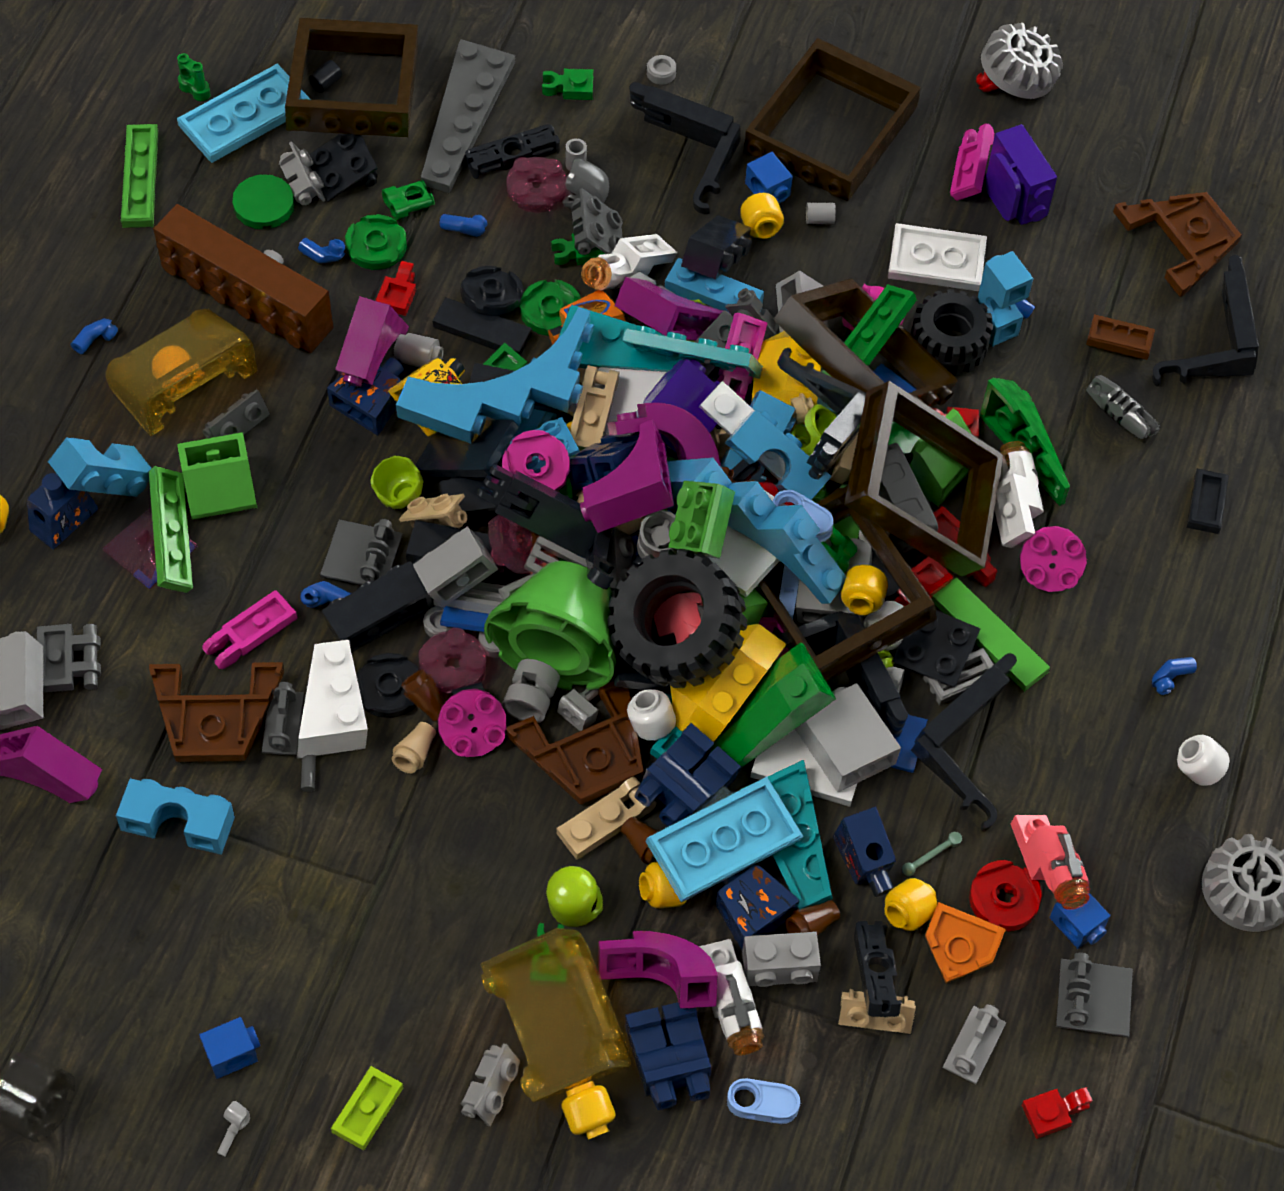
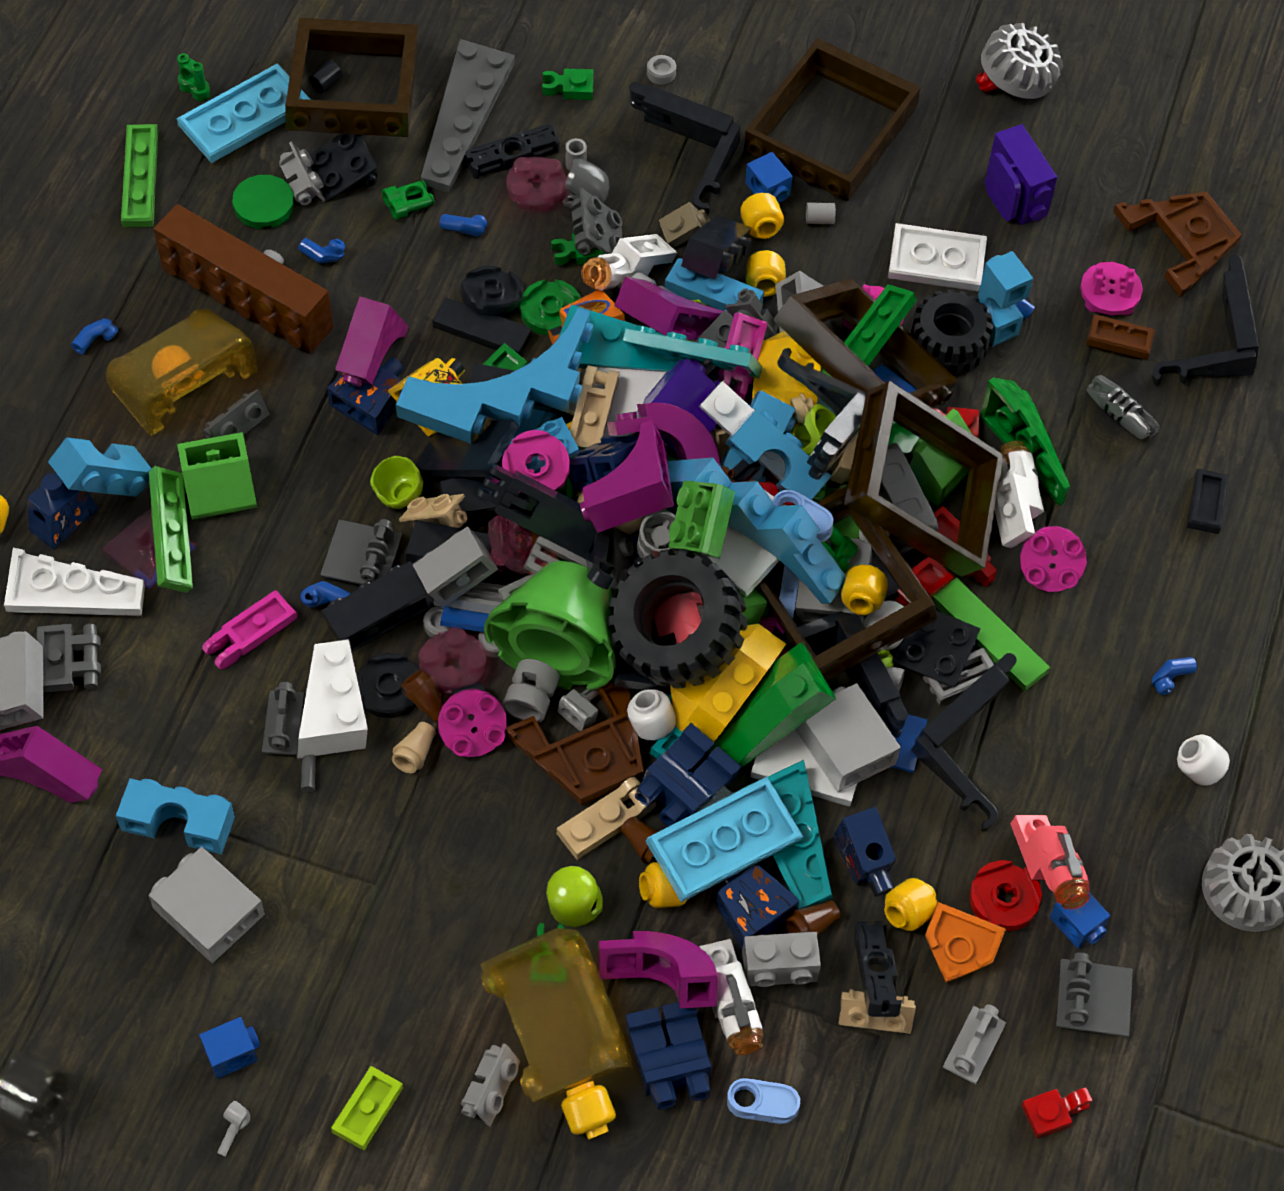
(57, 587): none -> white wing
(206, 904): none -> light grey brick
(214, 725): reddish brown wing -> none
(376, 242): green tile -> none
(399, 291): red plate -> none
(417, 349): light grey brick -> none
(682, 224): none -> dark tan bracket
(764, 271): none -> yellow head
(954, 840): sand green hinge -> none
(972, 162): dark pink hinge -> none
(1097, 289): none -> dark pink plate

